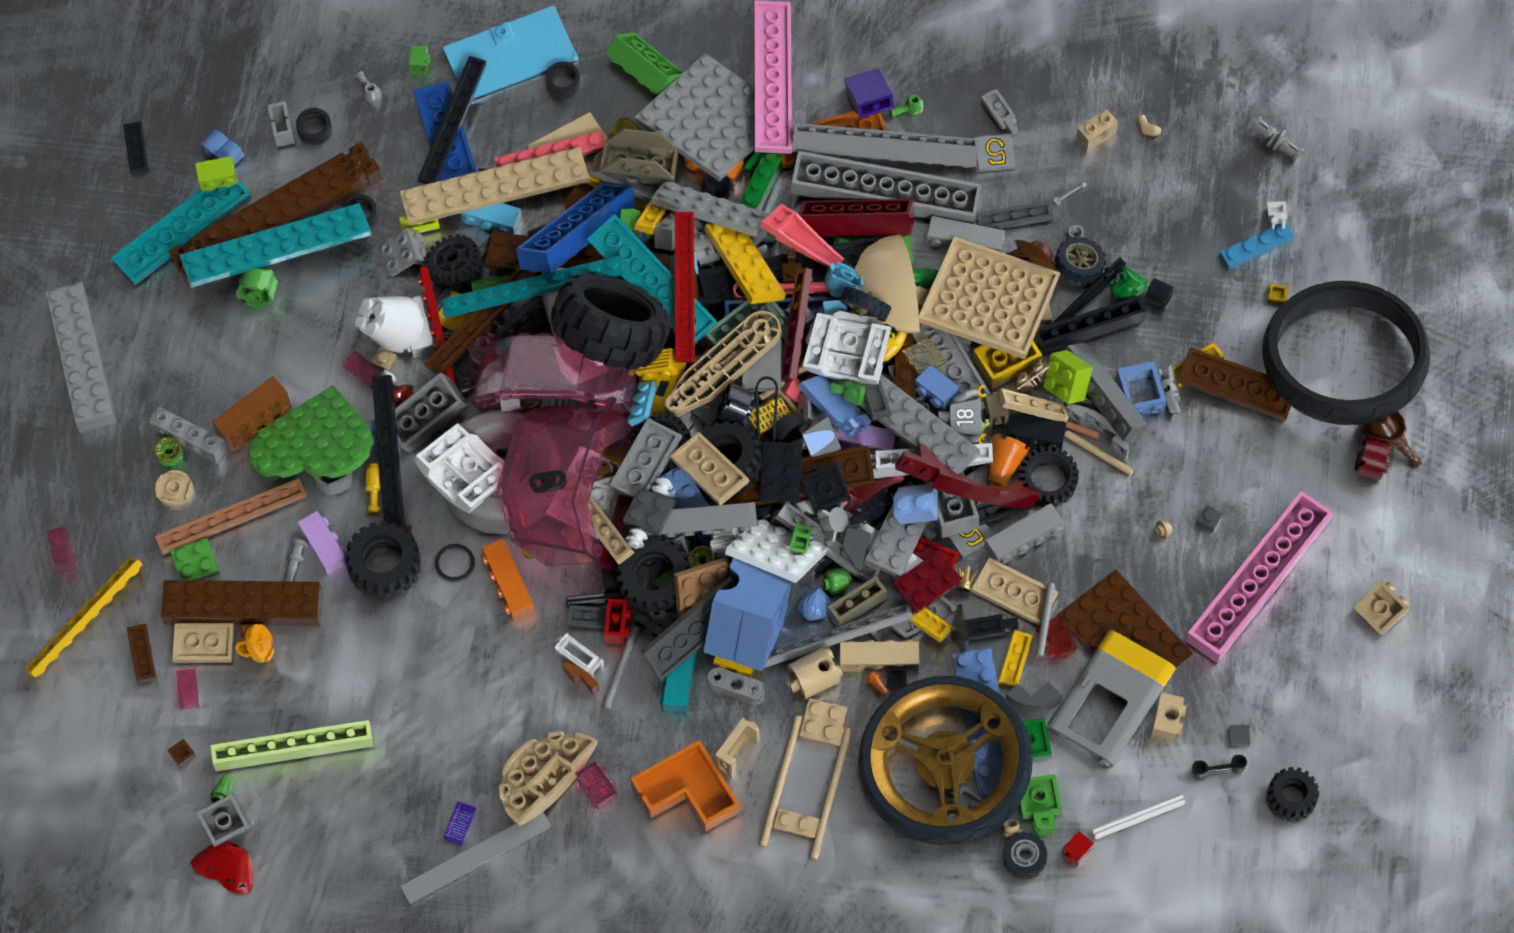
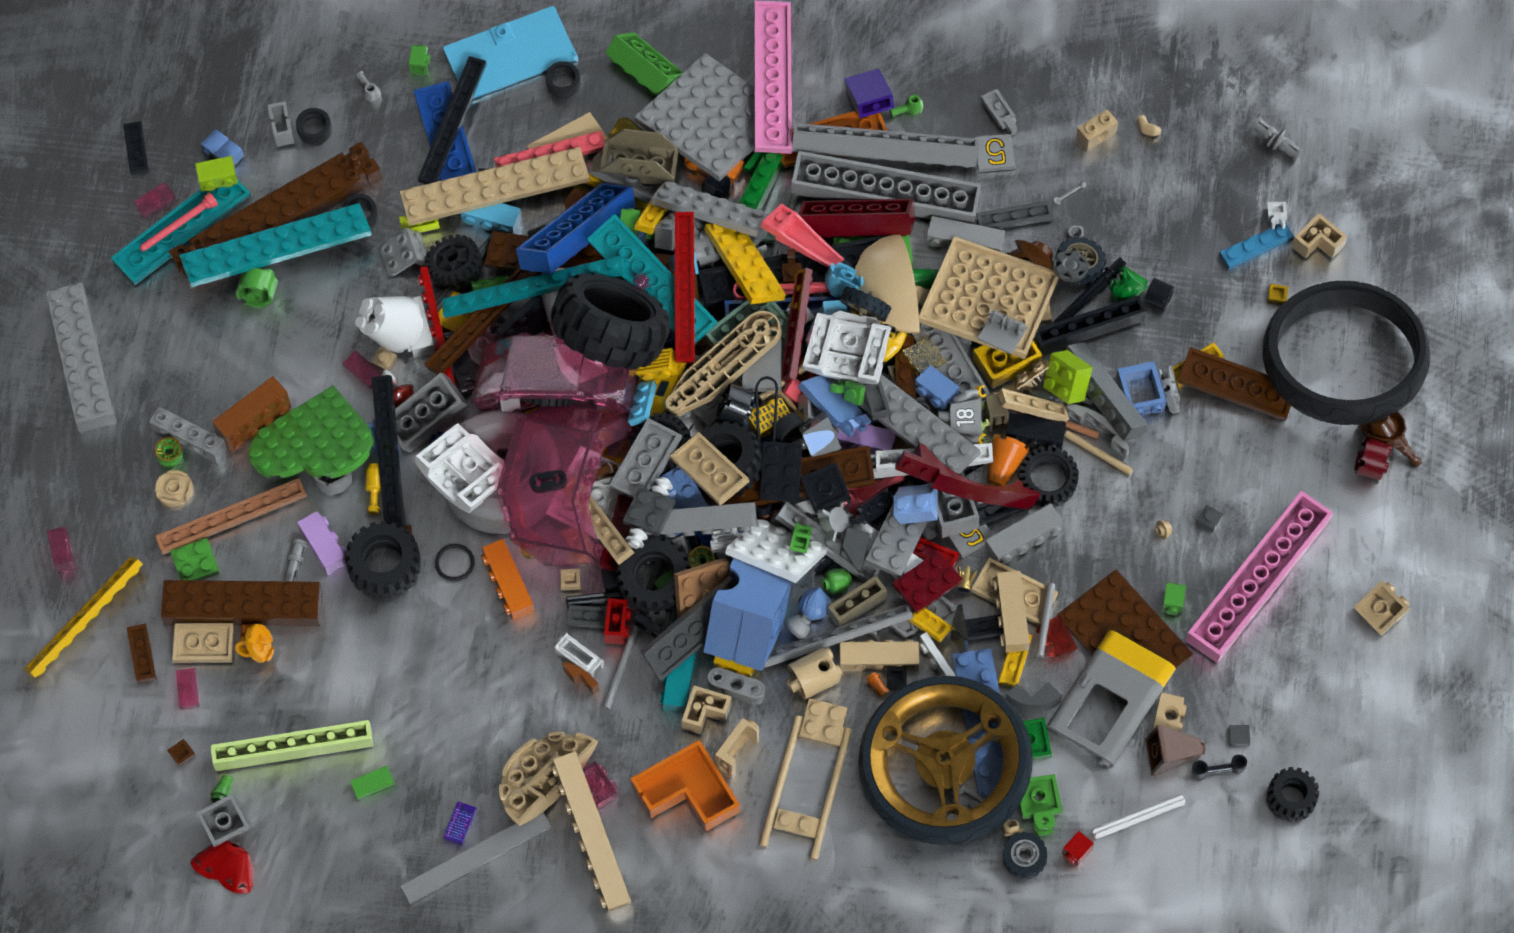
(154, 199): none -> clear pink plate
(208, 202): none -> coral piece
(372, 782): none -> bright green tile
(570, 579): none -> tan plate
(591, 831): none -> tan brick
(642, 281): none -> plate
(705, 704): none -> tan brick
(799, 625): none -> light grey cone
(936, 659): none -> white plate
(1002, 332): none -> light grey hinge
(1012, 610): none -> tan brick
(1070, 265): none -> dark grey wheel
(1171, 749): none -> slope
(1174, 598): none -> bright green brick
(1320, 234): none -> tan brick

